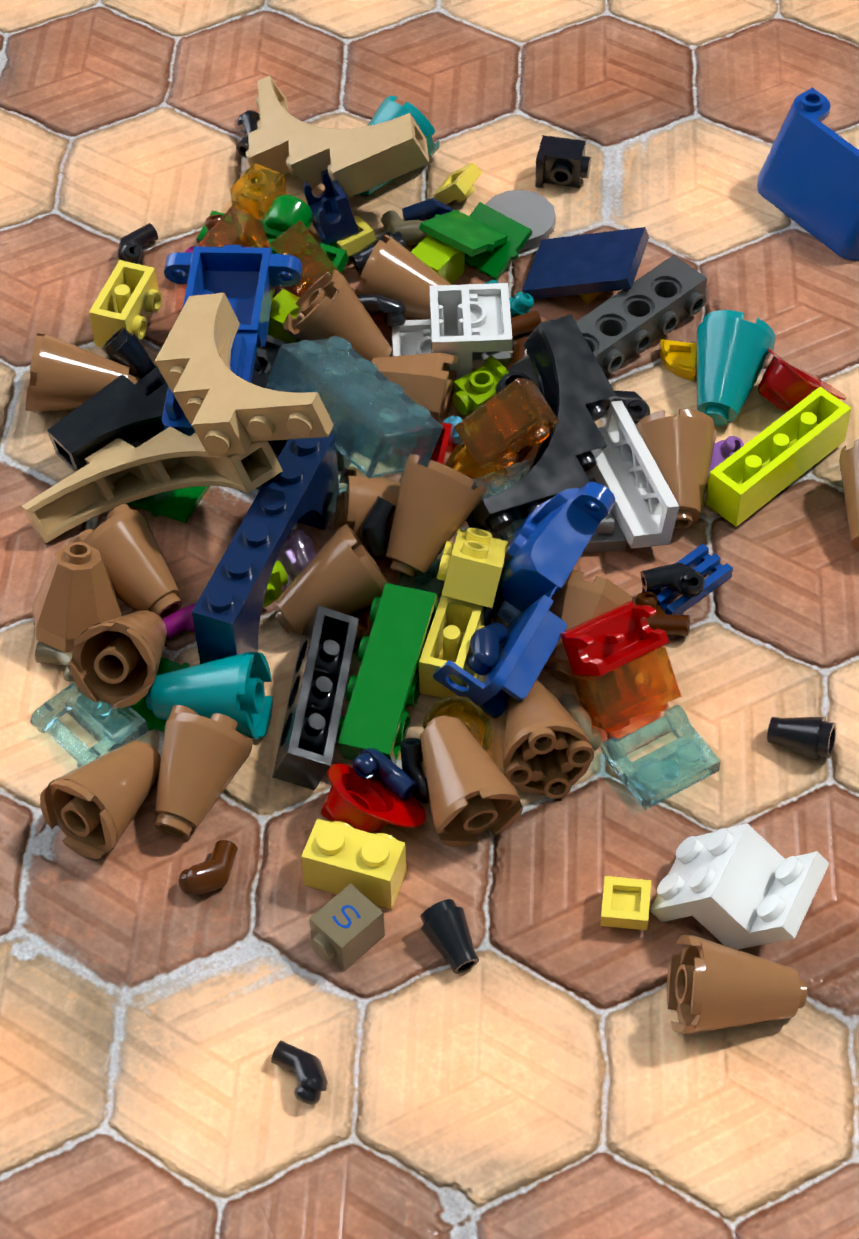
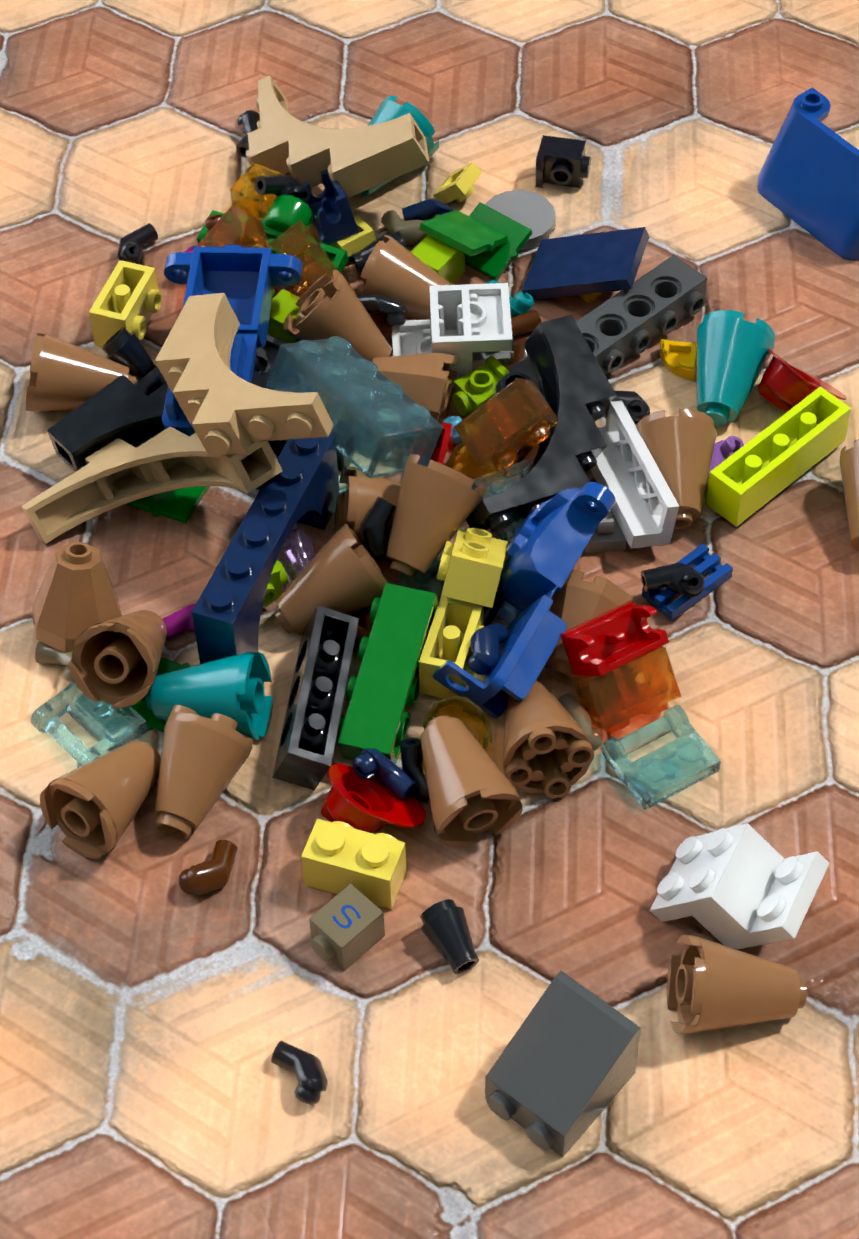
(134, 562): medium nougat cone -> none
(282, 185): none -> black arm
(563, 1065): none -> dark grey slope
(625, 903): light yellow plate -> none
(673, 624): reddish brown arm -> none
(804, 735): black cone -> none

